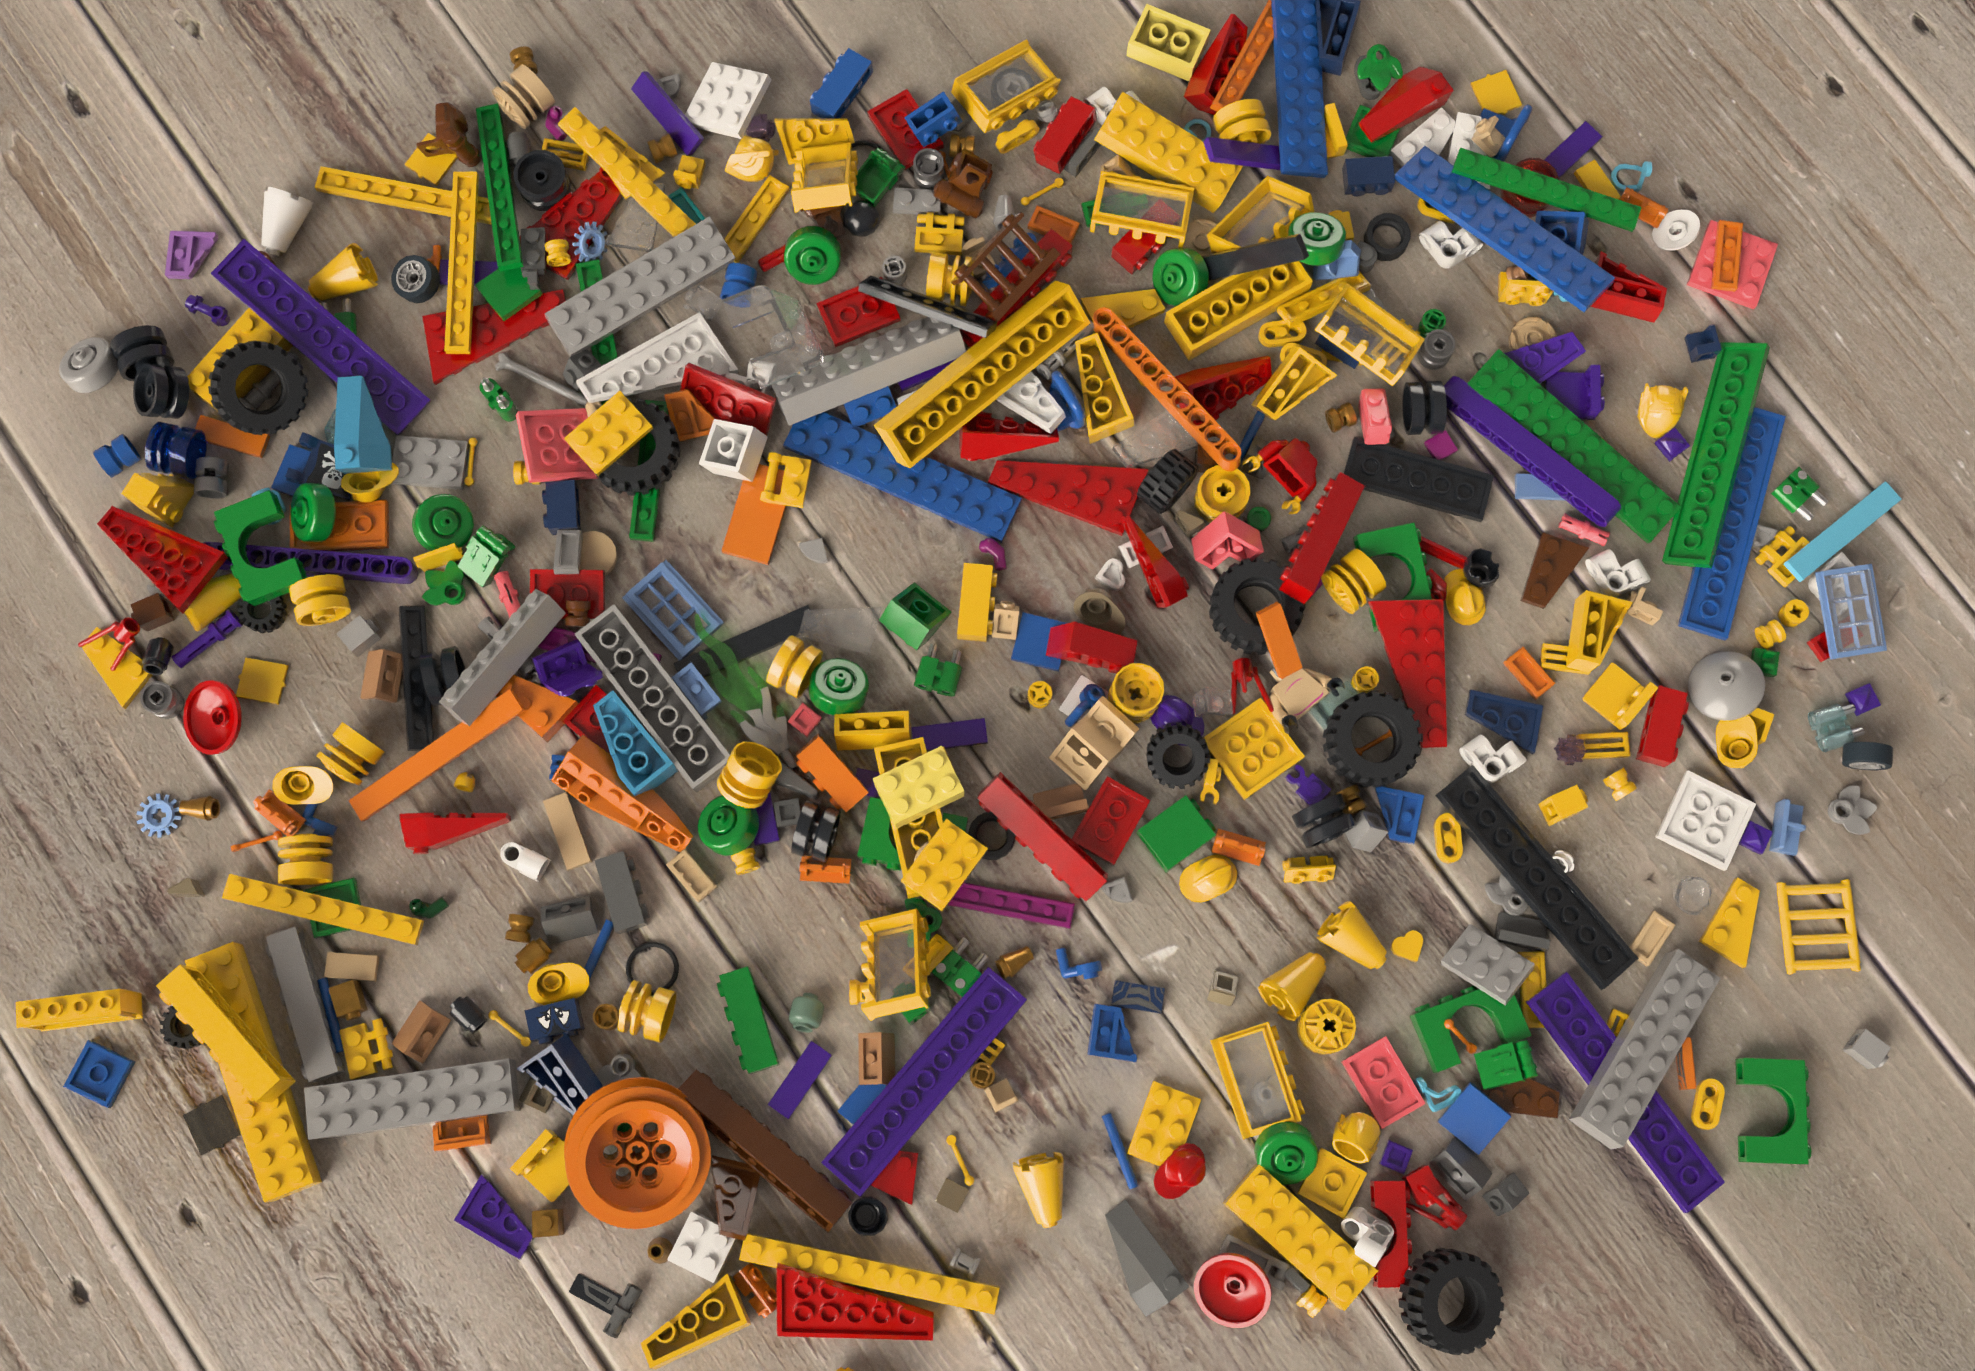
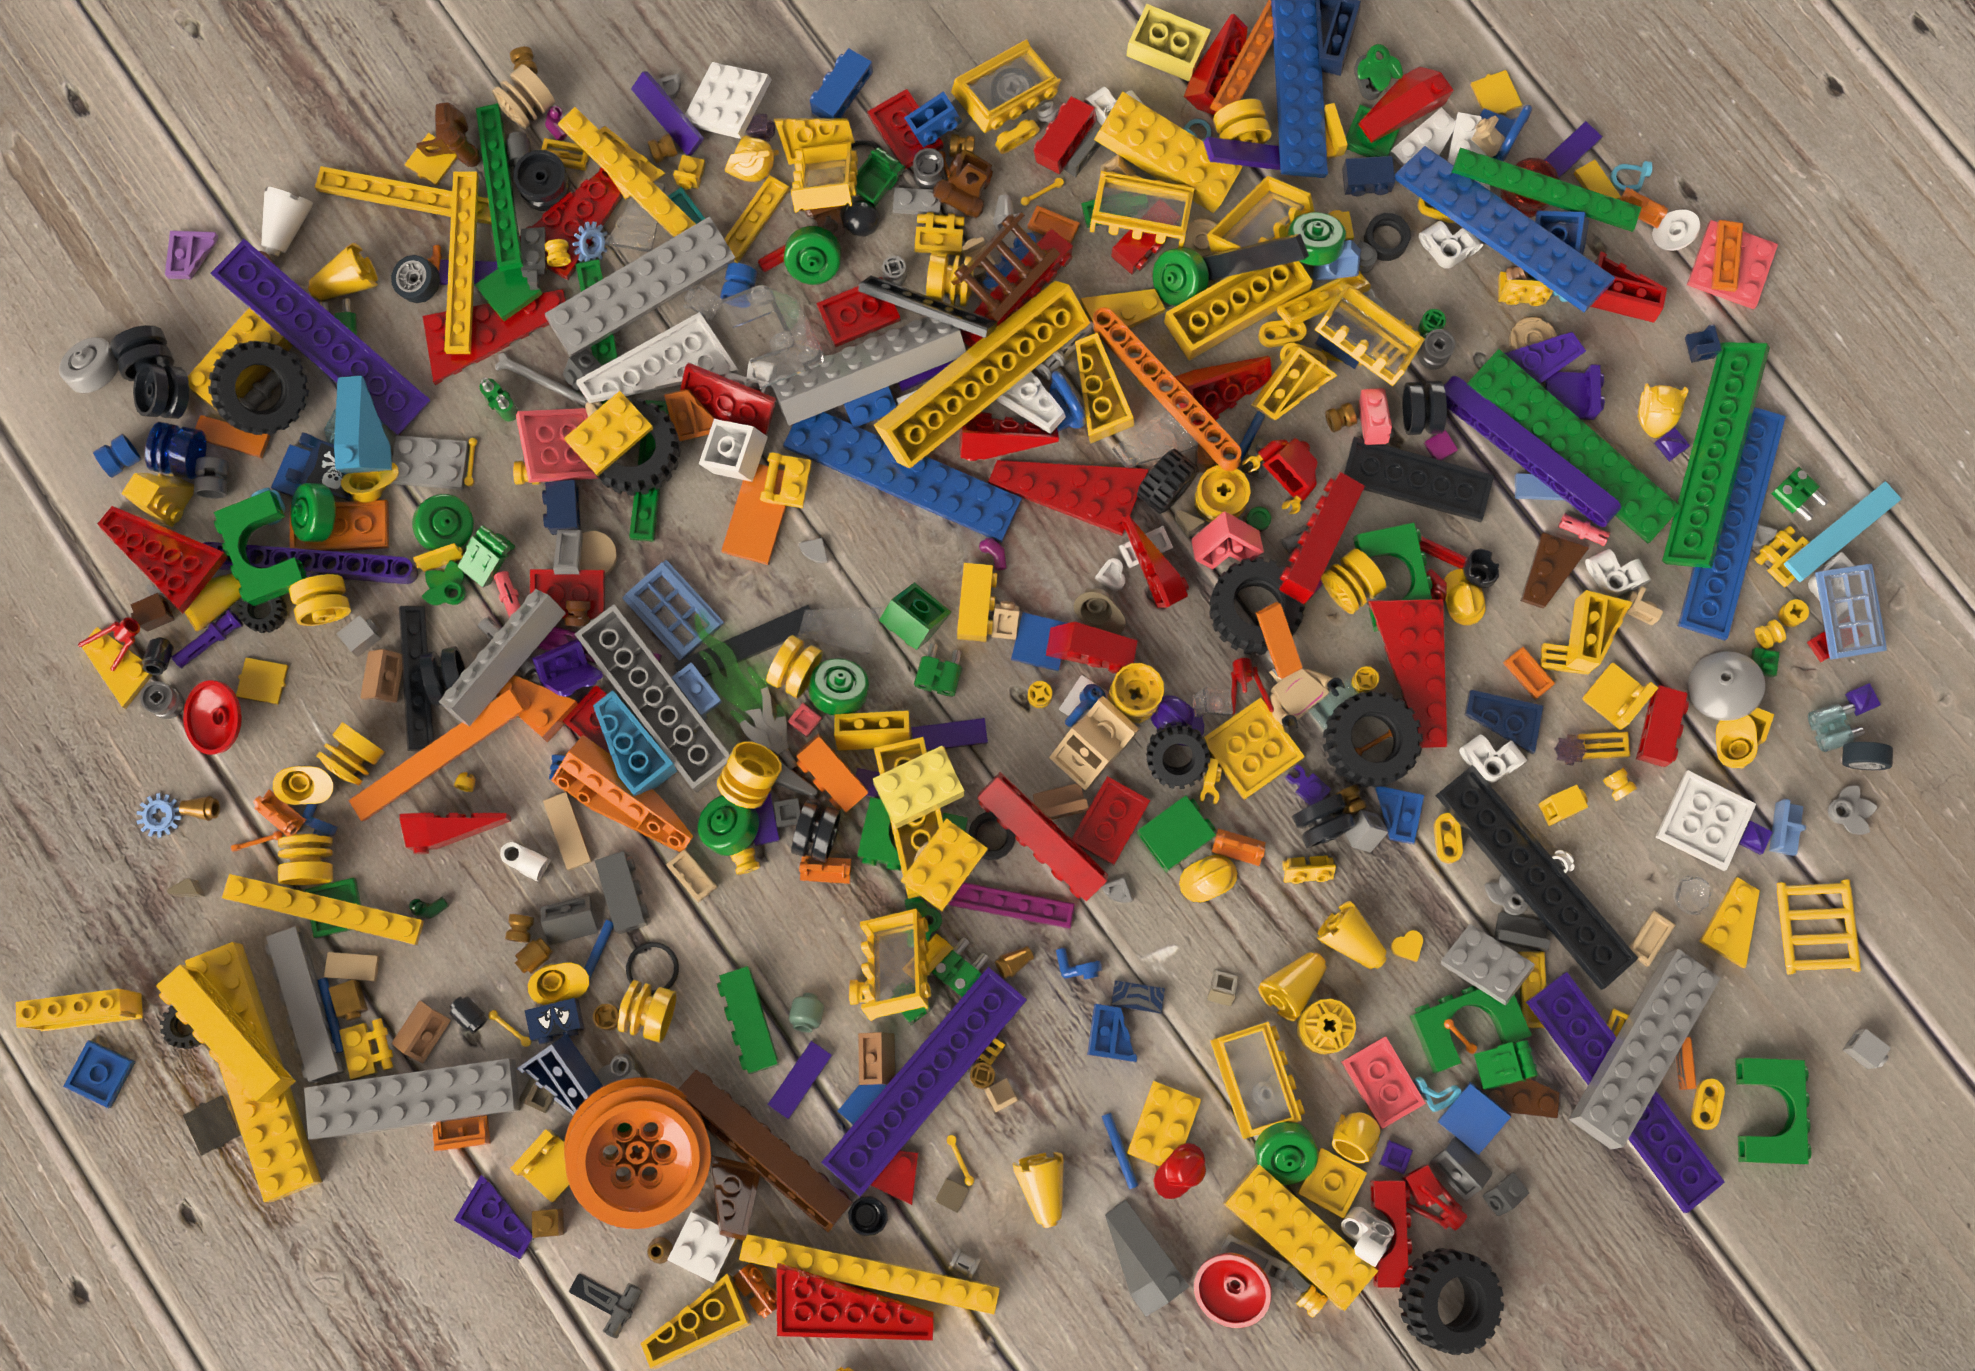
(217, 313): dark purple bar -> none

